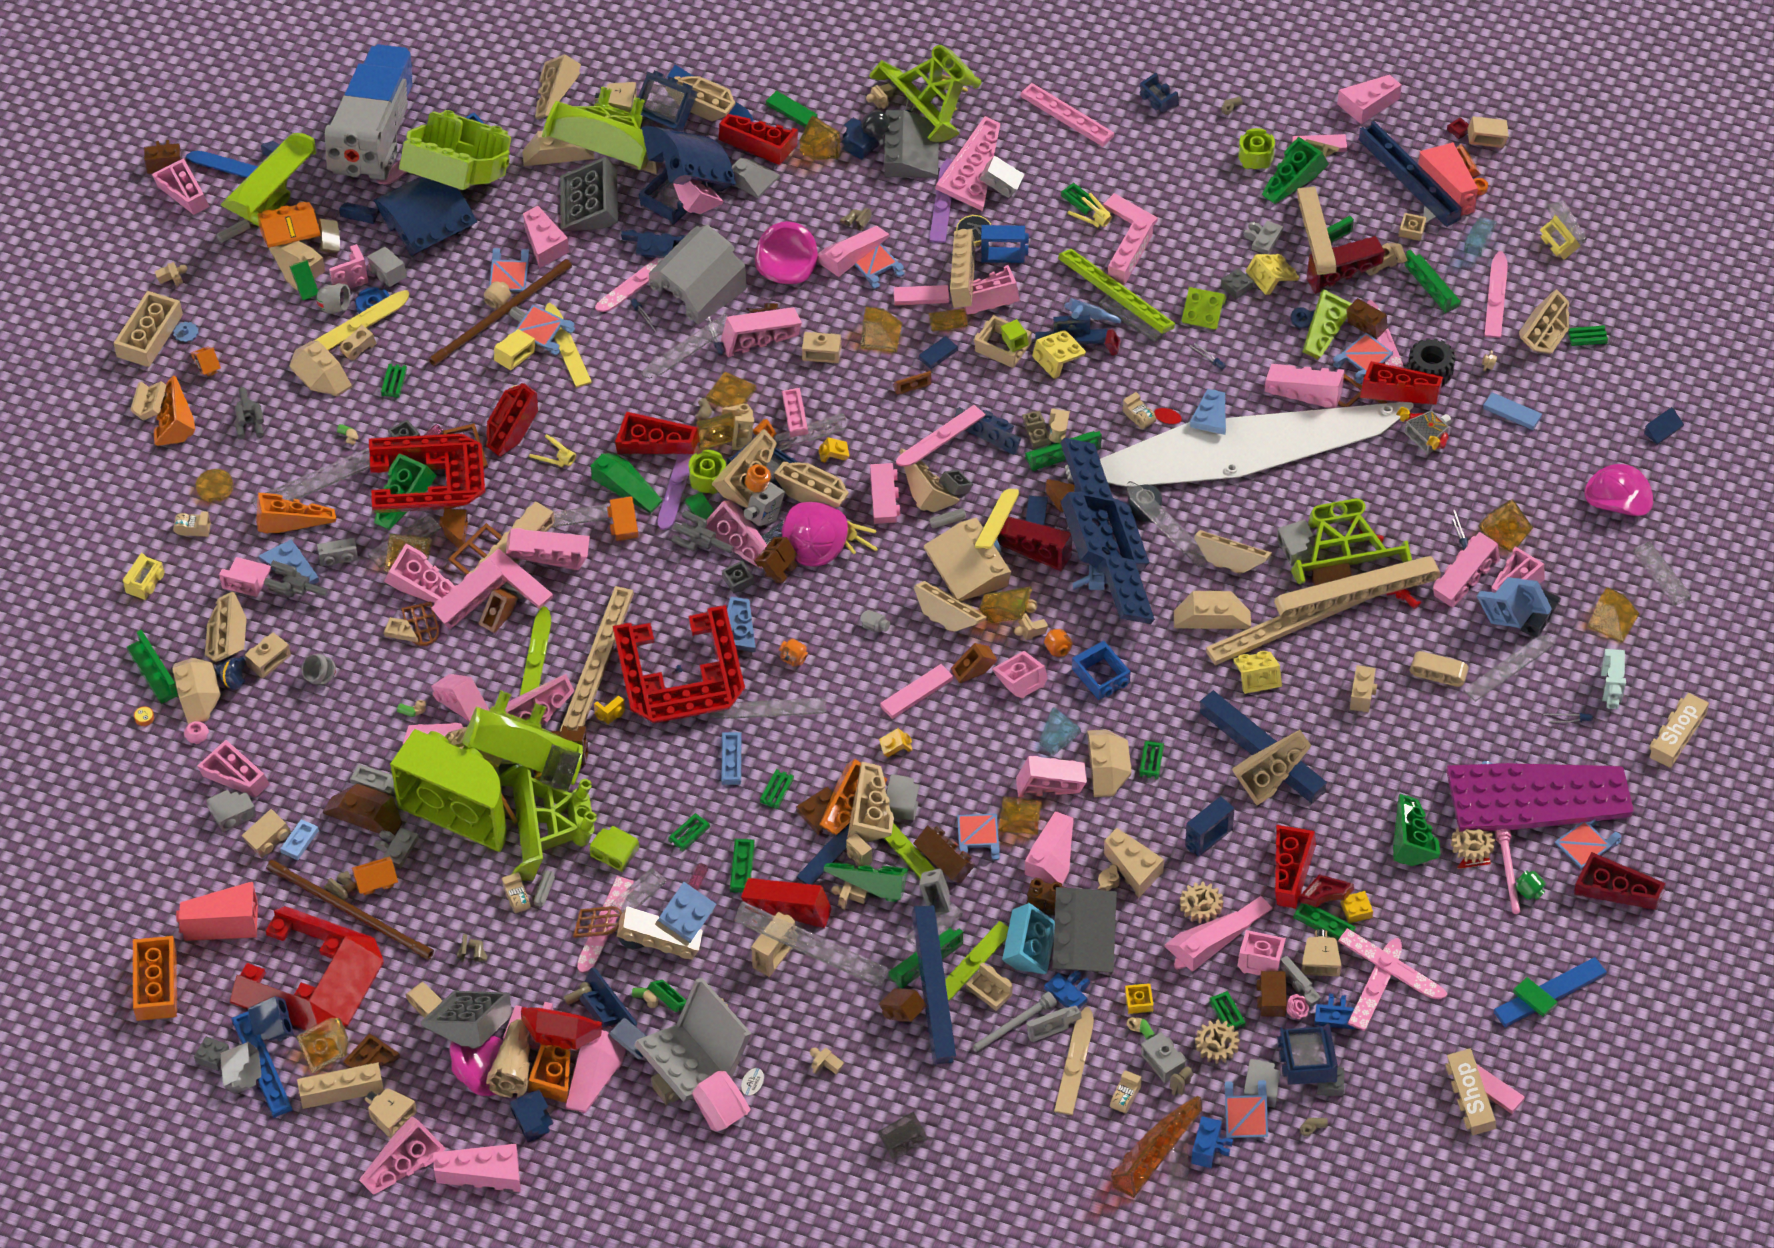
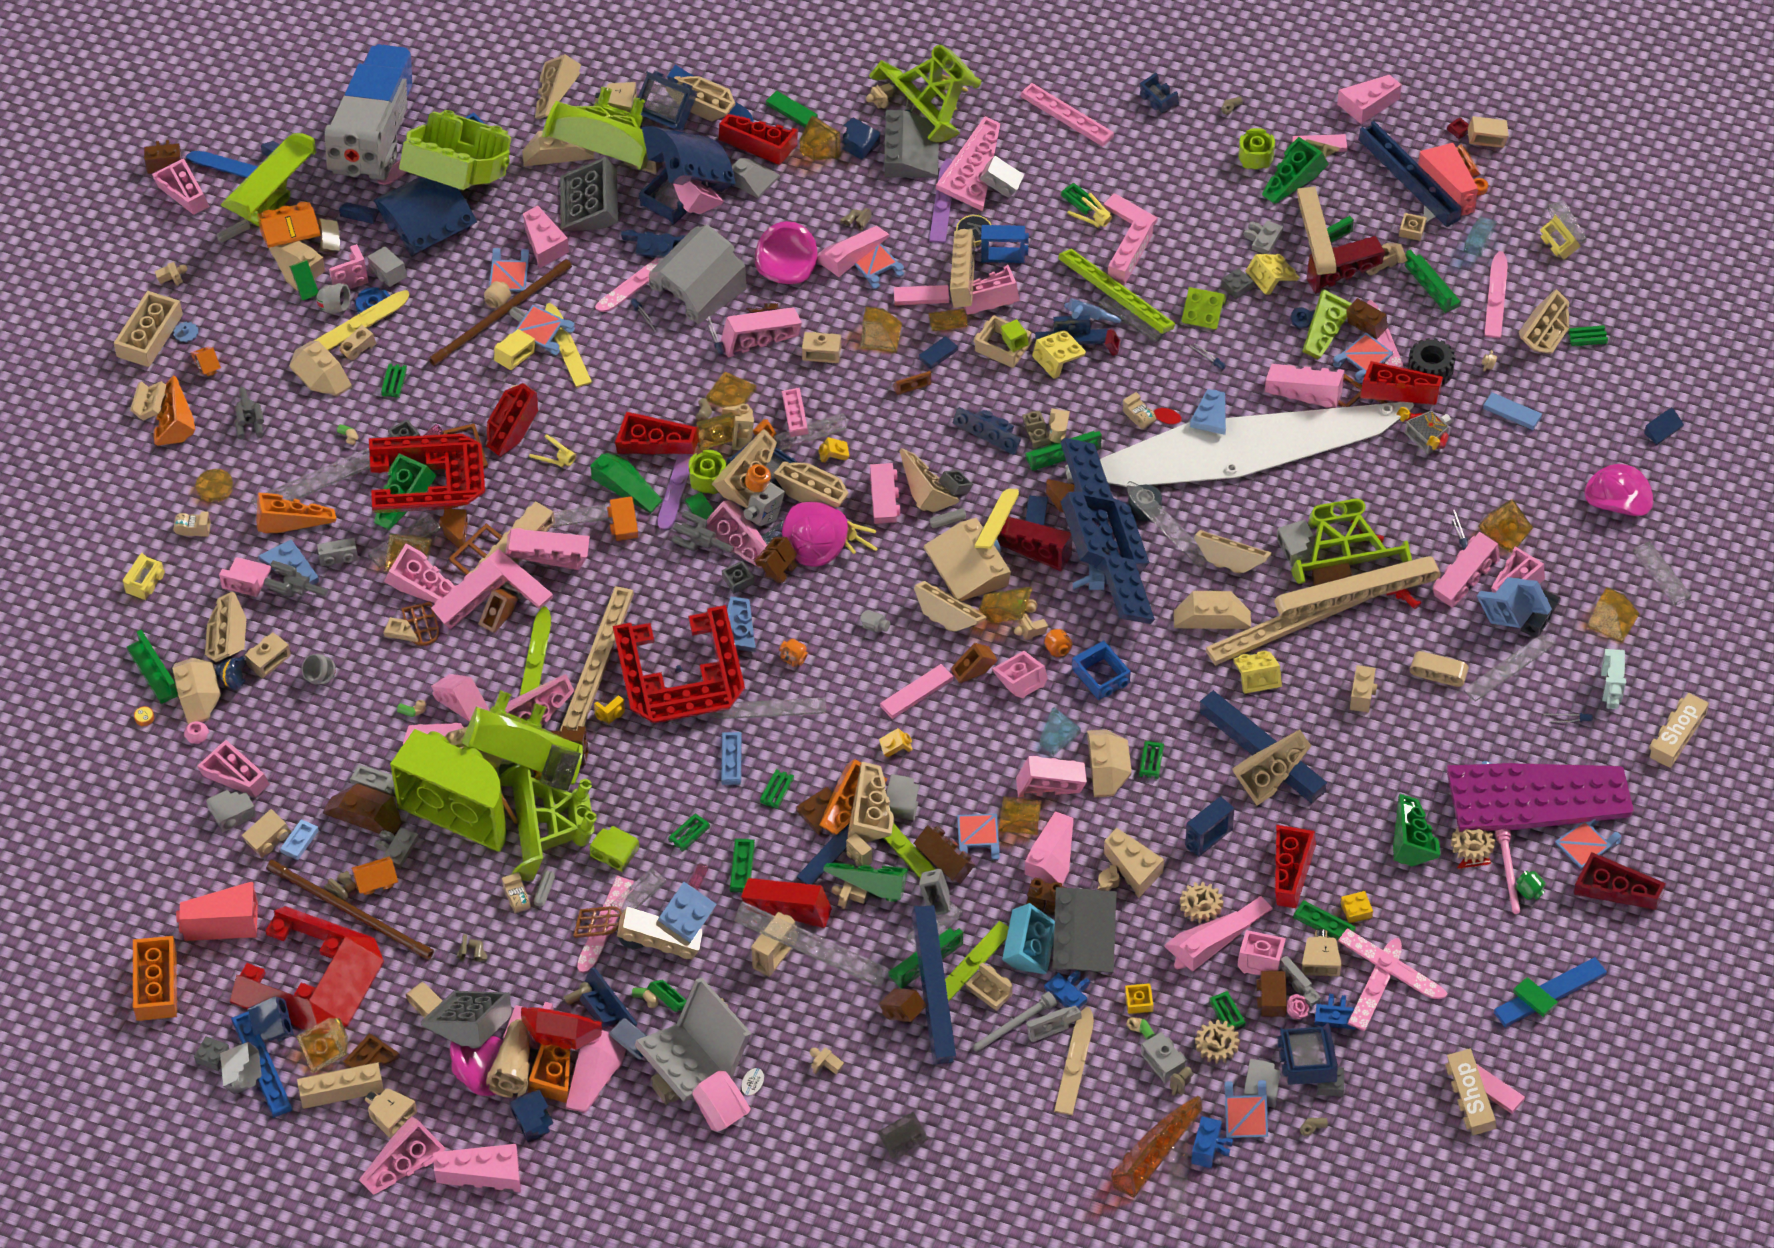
(685, 348): clear piece -> none
(875, 125): black hair -> none
(940, 436): bright pink piece -> none
(1126, 1091): tan leg -> none
(1324, 890): dark red tile -> none

